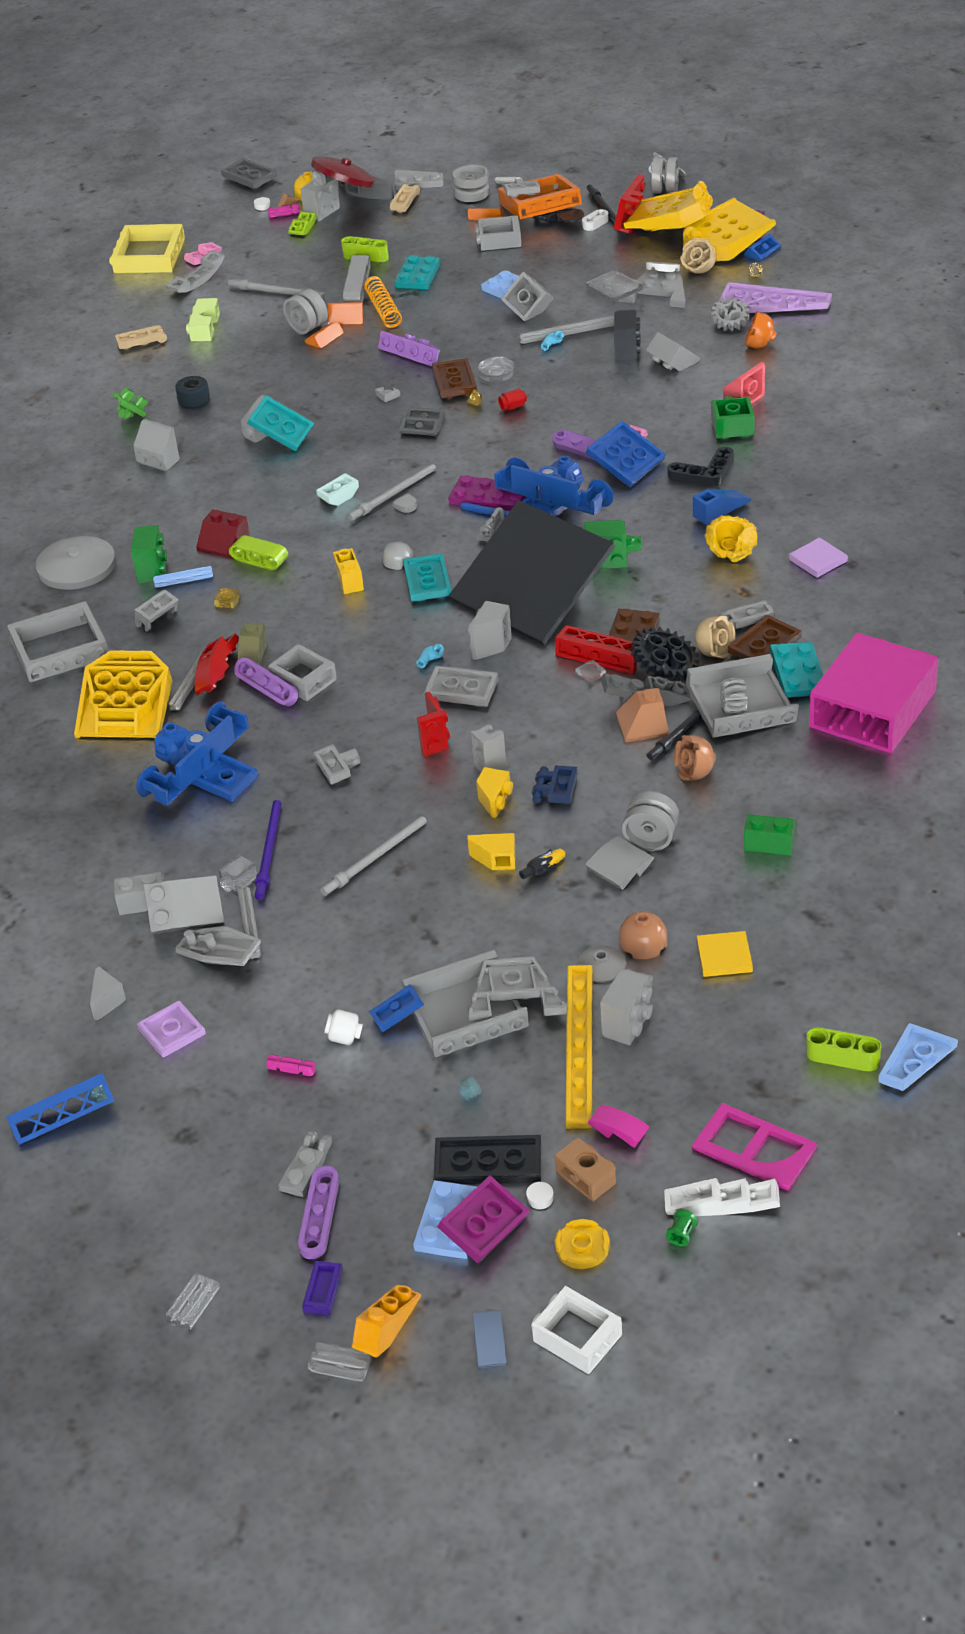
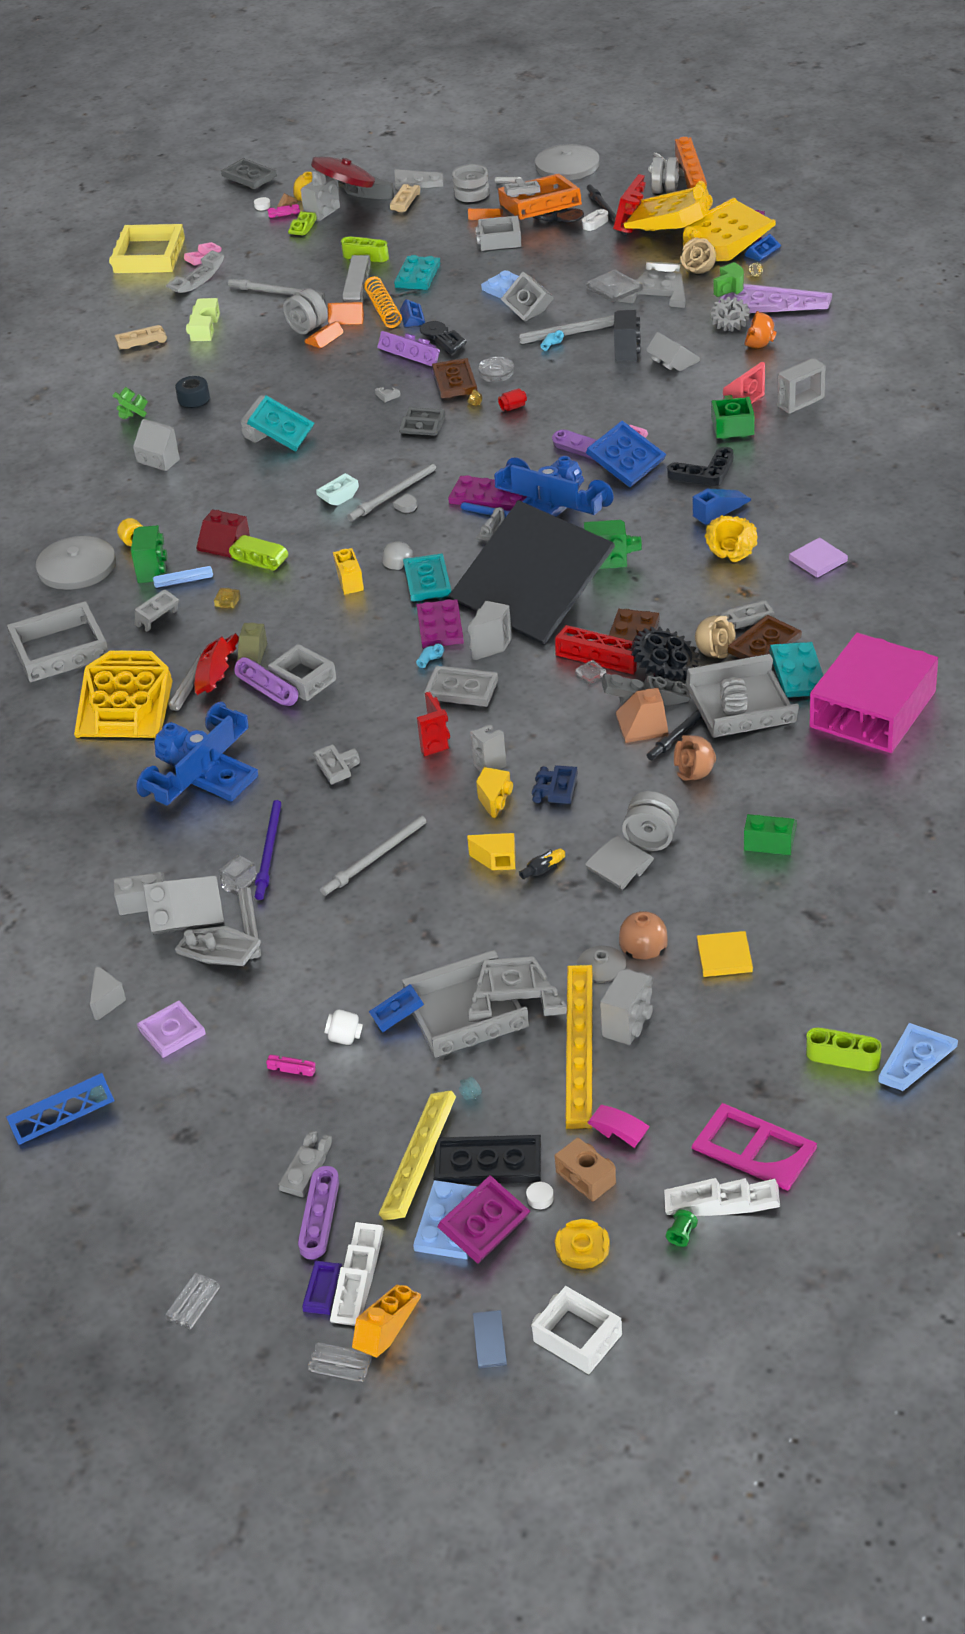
(126, 529): none -> yellow head
(357, 1273): none -> white slope
(411, 314): none -> blue slope
(417, 1156): none -> light yellow tile
(440, 623): none -> magenta plate
(442, 337): none -> black piece
(568, 160): none -> light grey dish
(689, 160): none -> orange arch
(730, 280): none -> bright green brick
(787, 381): none -> light grey window

